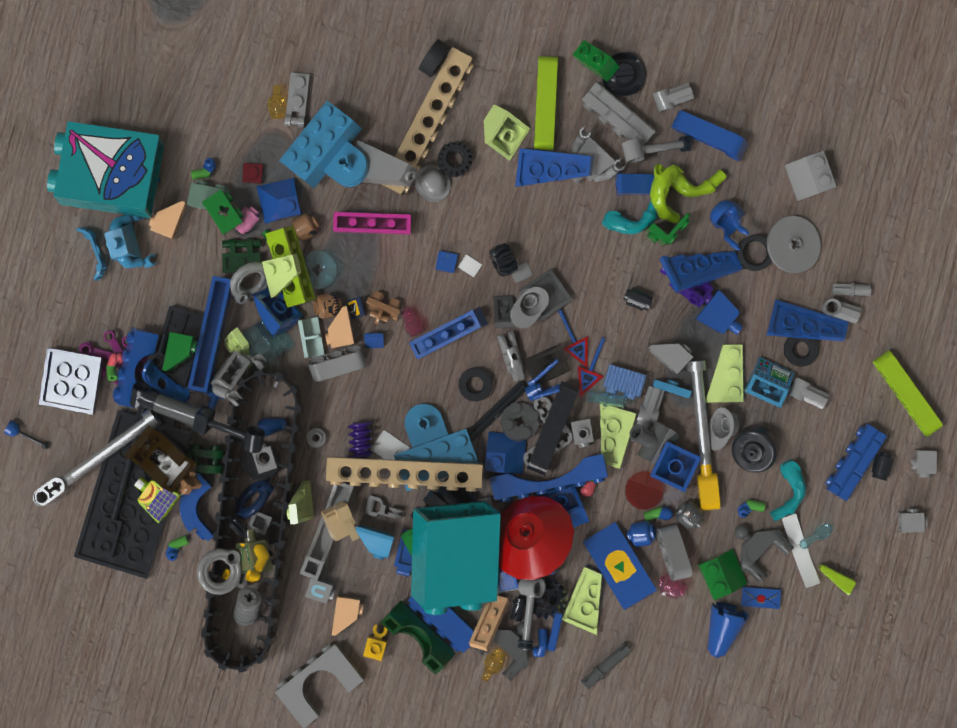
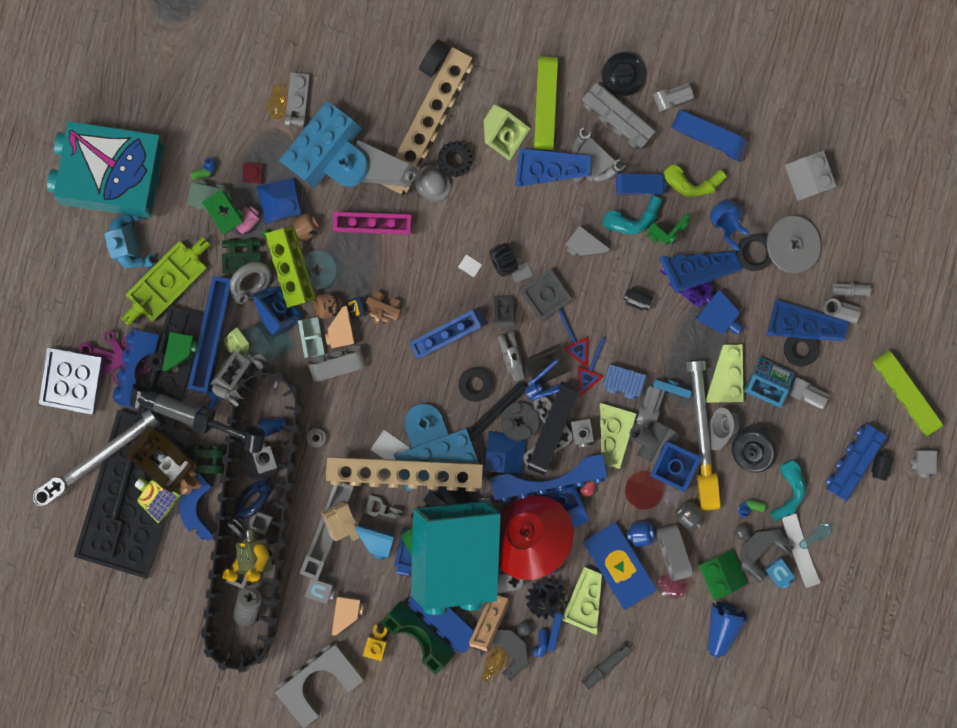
(14, 429): hinge -> none
(100, 267): dark azure piece -> none
(111, 366): arm -> none
(151, 376): blue piece -> none
(166, 281): none -> lime plate
(168, 220): light nougat slope -> none
(174, 546): arm -> none
(235, 571): light grey piece -> none
(280, 272): yellowish green wing -> none
(301, 505): yellowish green wing -> none
(360, 439): dark purple piece -> none
(374, 340): blue slope -> none
(412, 322): clear pink cone -> none
(446, 262): blue tile -> none
(506, 582): blue slope -> none
(518, 608): black pin -> none
(529, 306): light grey piece -> none
(531, 589): light grey piece -> none
(584, 244): none -> light grey slope
(595, 60): green brick -> none
(606, 399): clear light blue pin -> none
(635, 151): light grey piece -> none
(659, 189): lime piece -> none
(660, 513): arm -> none
(672, 355): light grey slope -> none
(760, 597): blue tile -> none
(779, 573): none -> dark azure brick
(843, 582): lime slope -> none
(912, 521): light grey brick -> none

